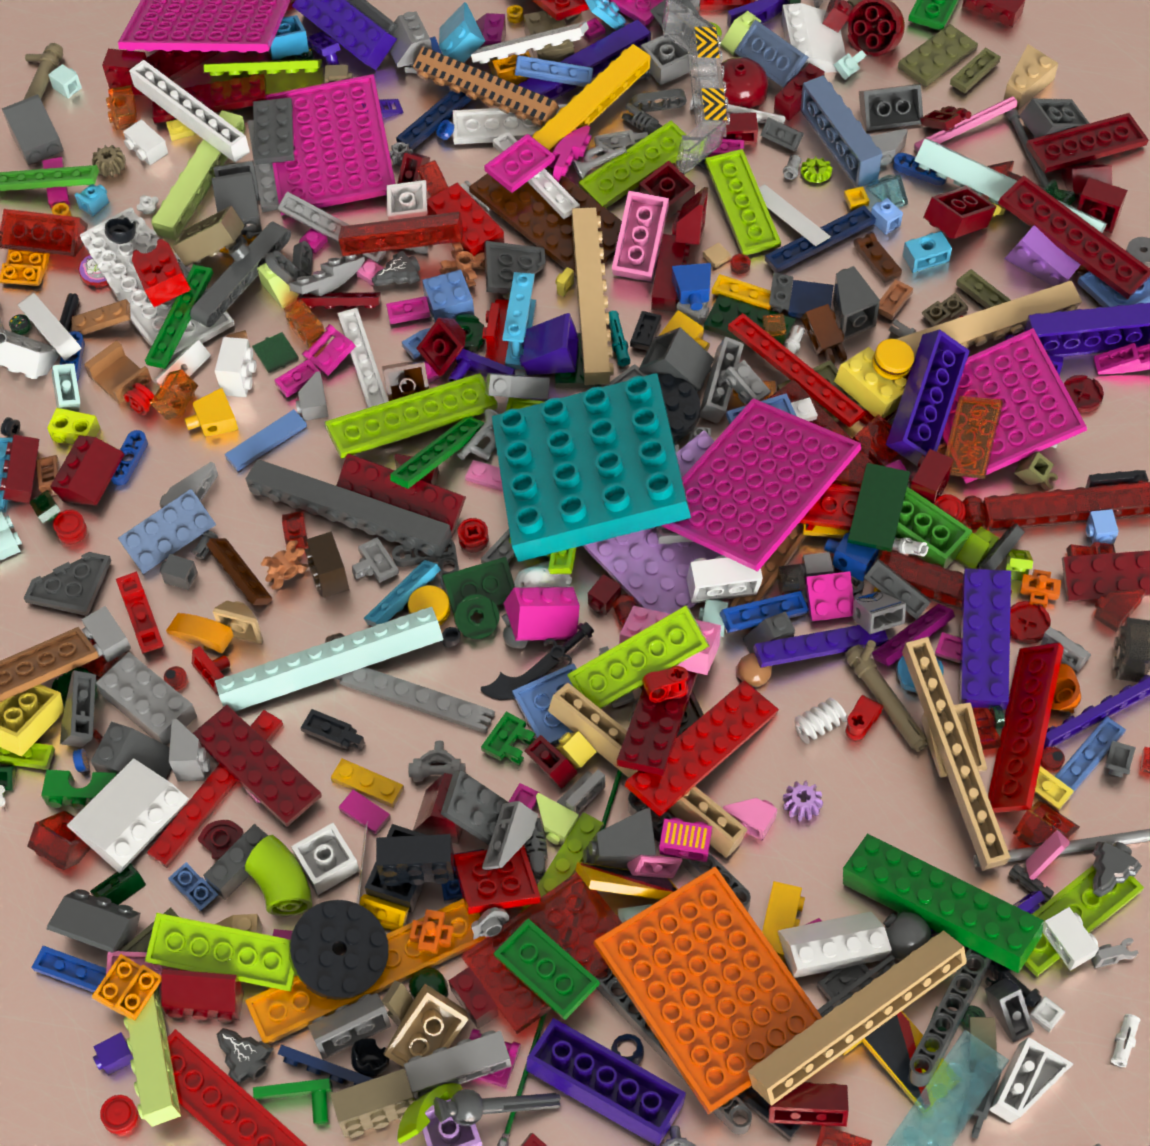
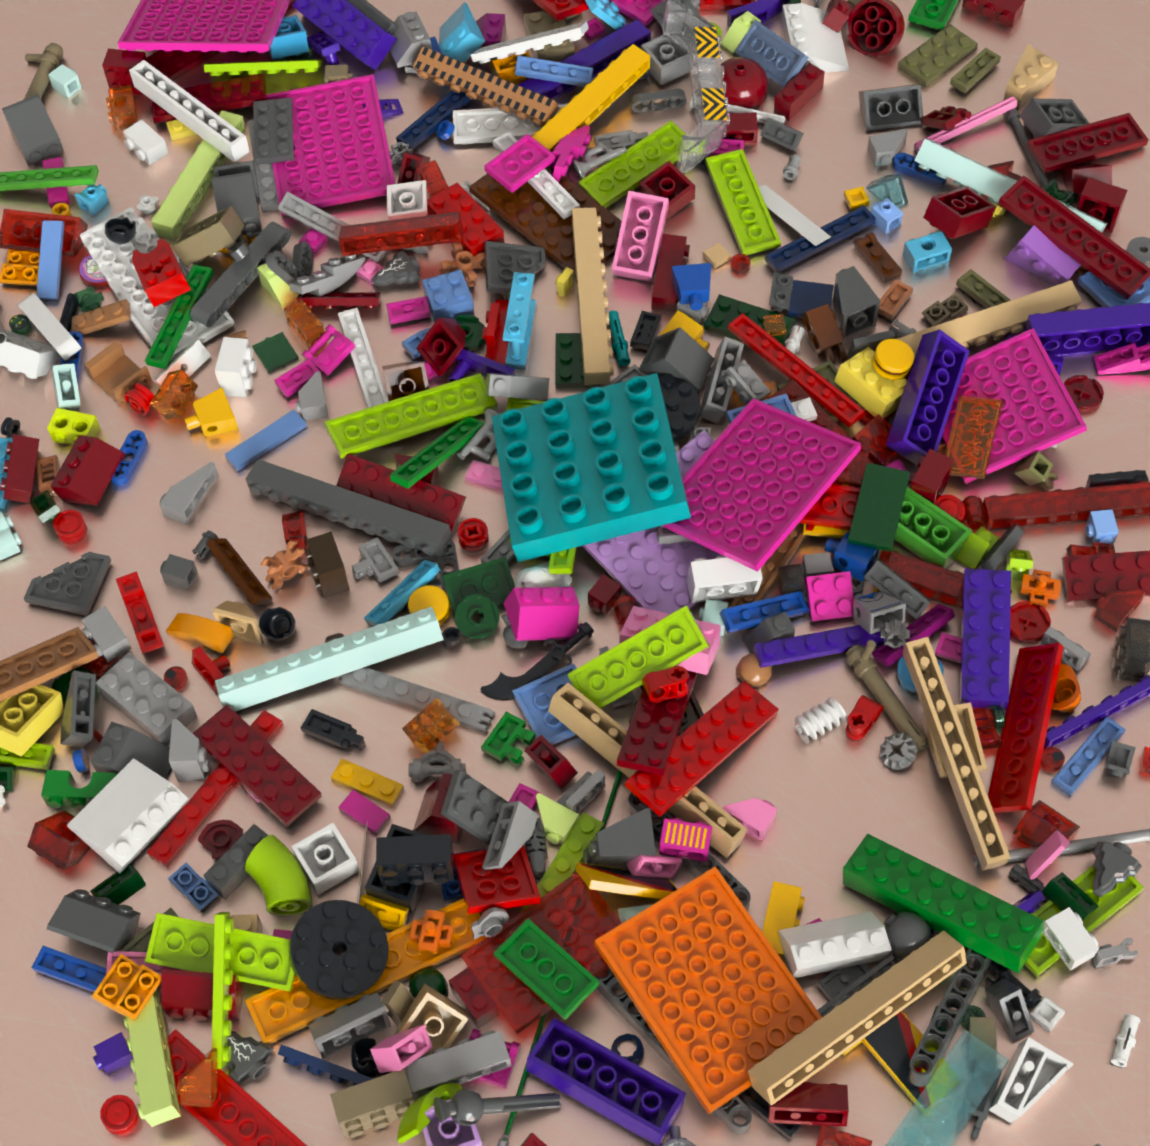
(50, 260): none -> medium blue tile
(89, 299): none -> clear green bracket
(109, 160): dark tan gear -> none
(166, 531): sand blue plate -> none
(200, 1082): none -> clear orange slope
(221, 980): none -> lime plate
(277, 623): none -> black hair
(316, 1088): green piece -> none
(401, 1049): none -> bright pink slope
(431, 726): none -> clear orange brick
(514, 9): yellow bush -> none
(551, 347): dark purple slope -> none
(575, 749): light yellow brick -> none
(641, 119): dark grey hinge -> none
(691, 219): dark red slope -> none
(742, 291): yellow plate -> none
(801, 809): lavender gear -> none
(809, 173): lime gear -> none
(840, 131): sand blue brick -> none
(848, 65): light aqua plate -> none
(871, 341): none -> dark grey tile
(895, 634): none -> light grey gear
(896, 761): none -> light grey gear
(908, 546): white pin -> none
(1052, 789): light yellow plate -> none
(1066, 894): none -> dark green slope

